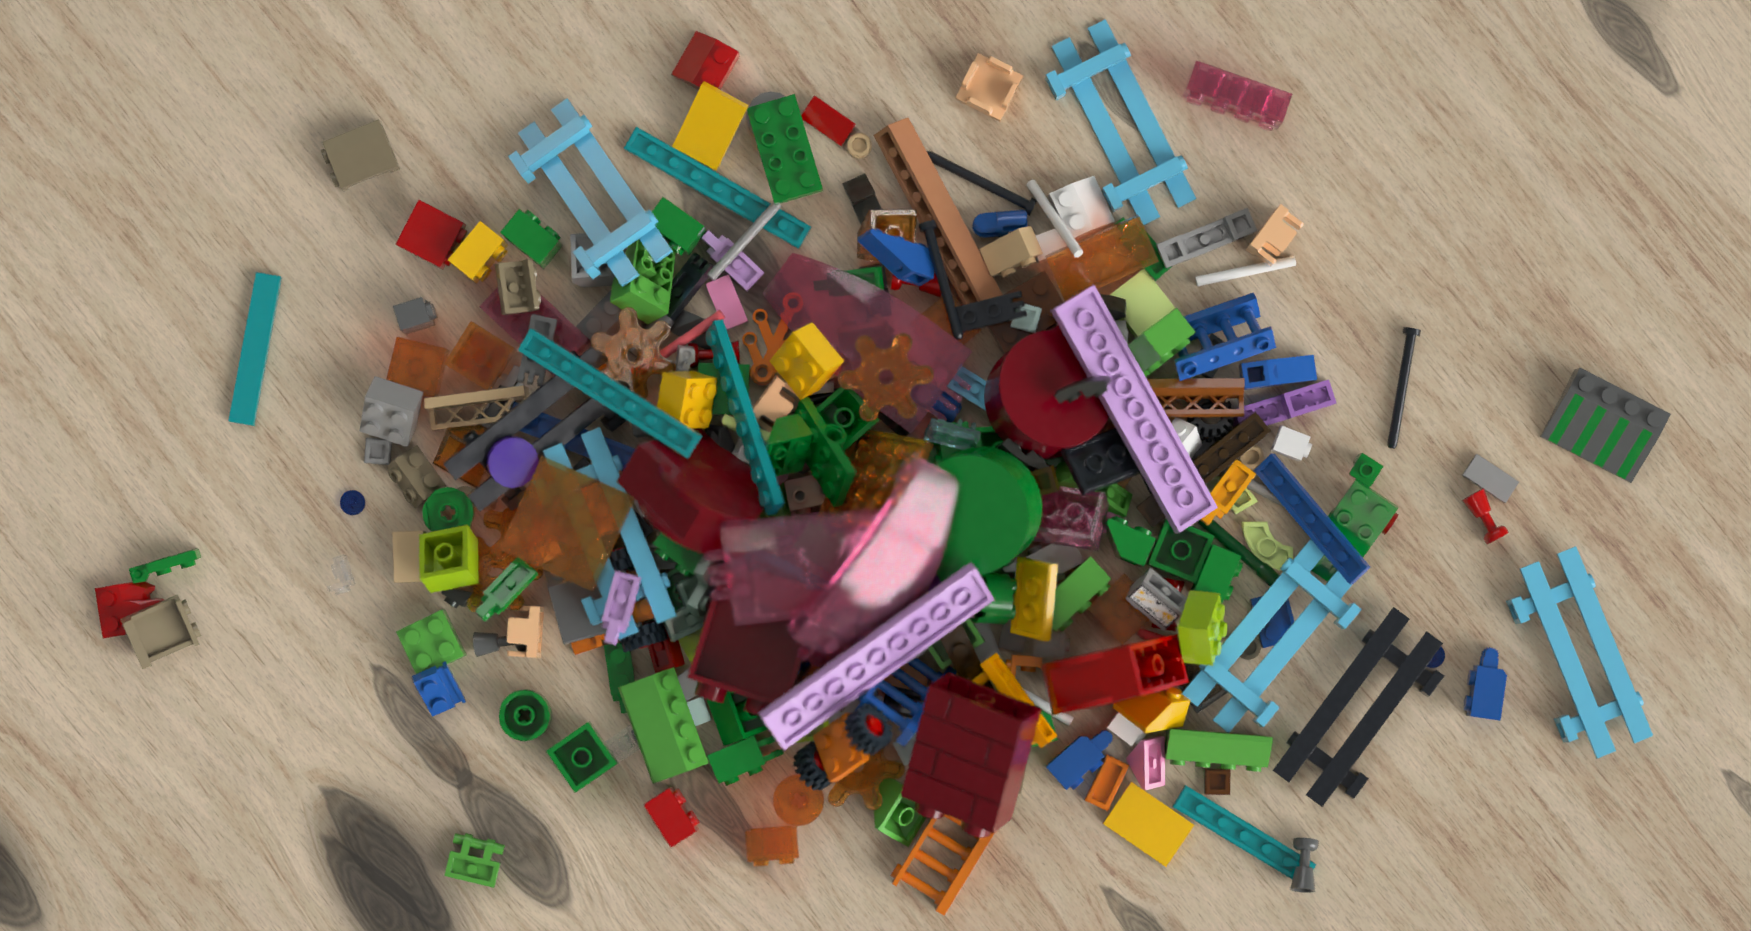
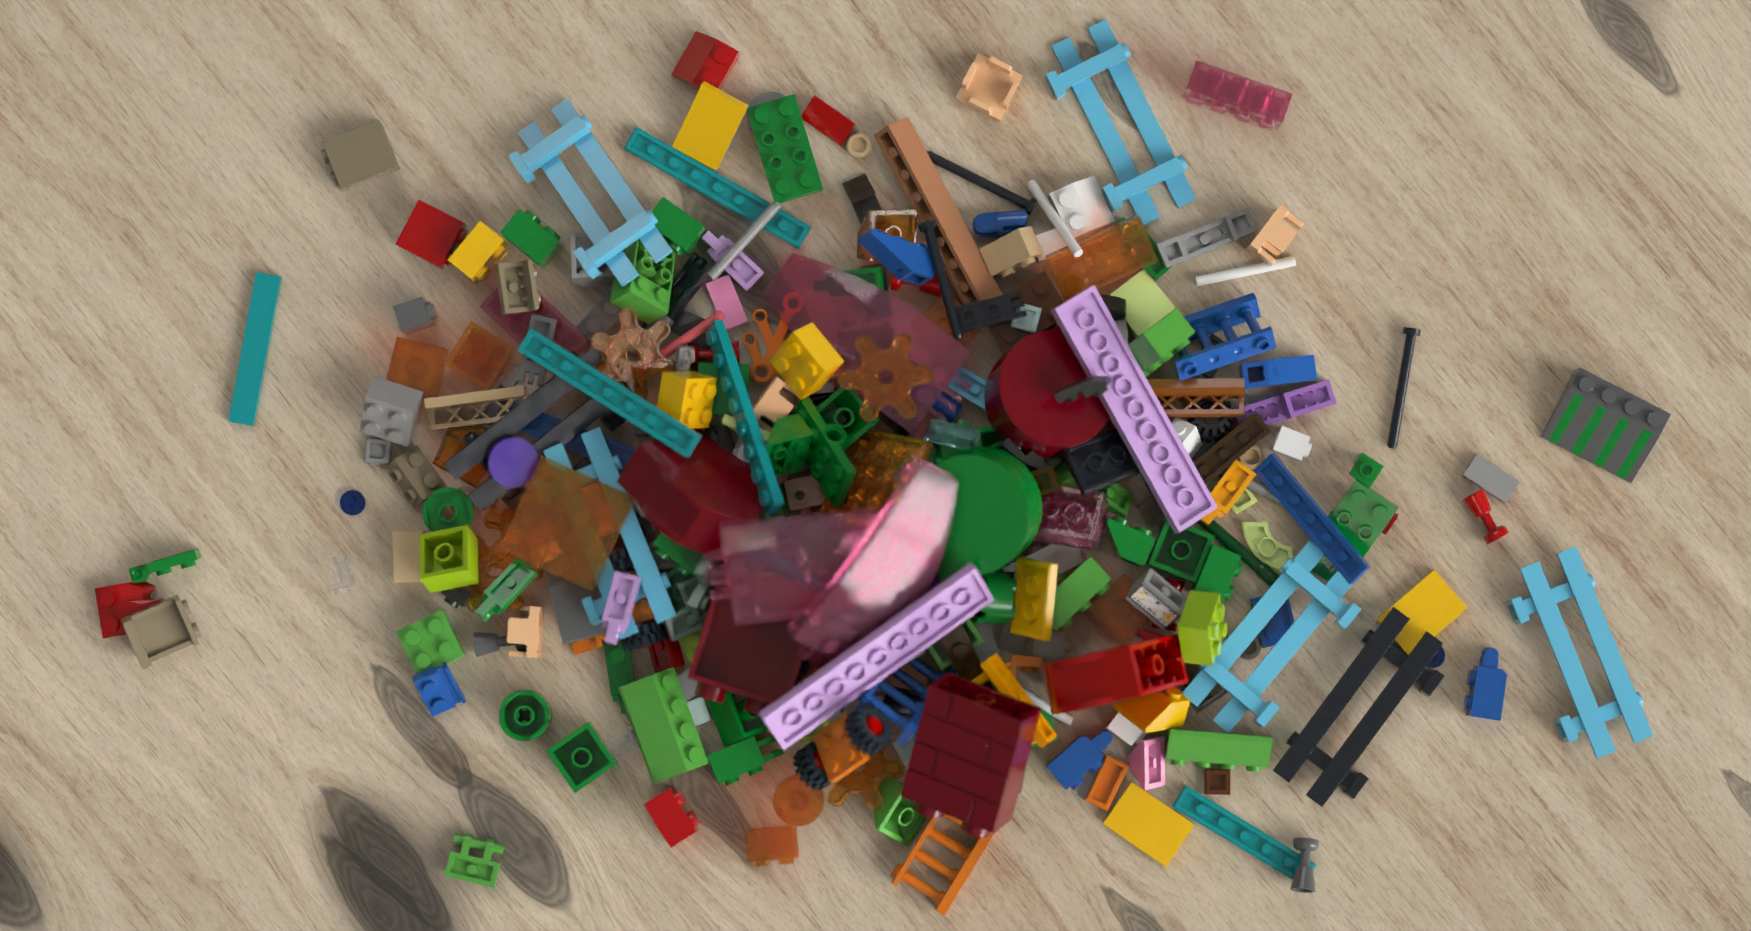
(1430, 608): none -> yellow tile

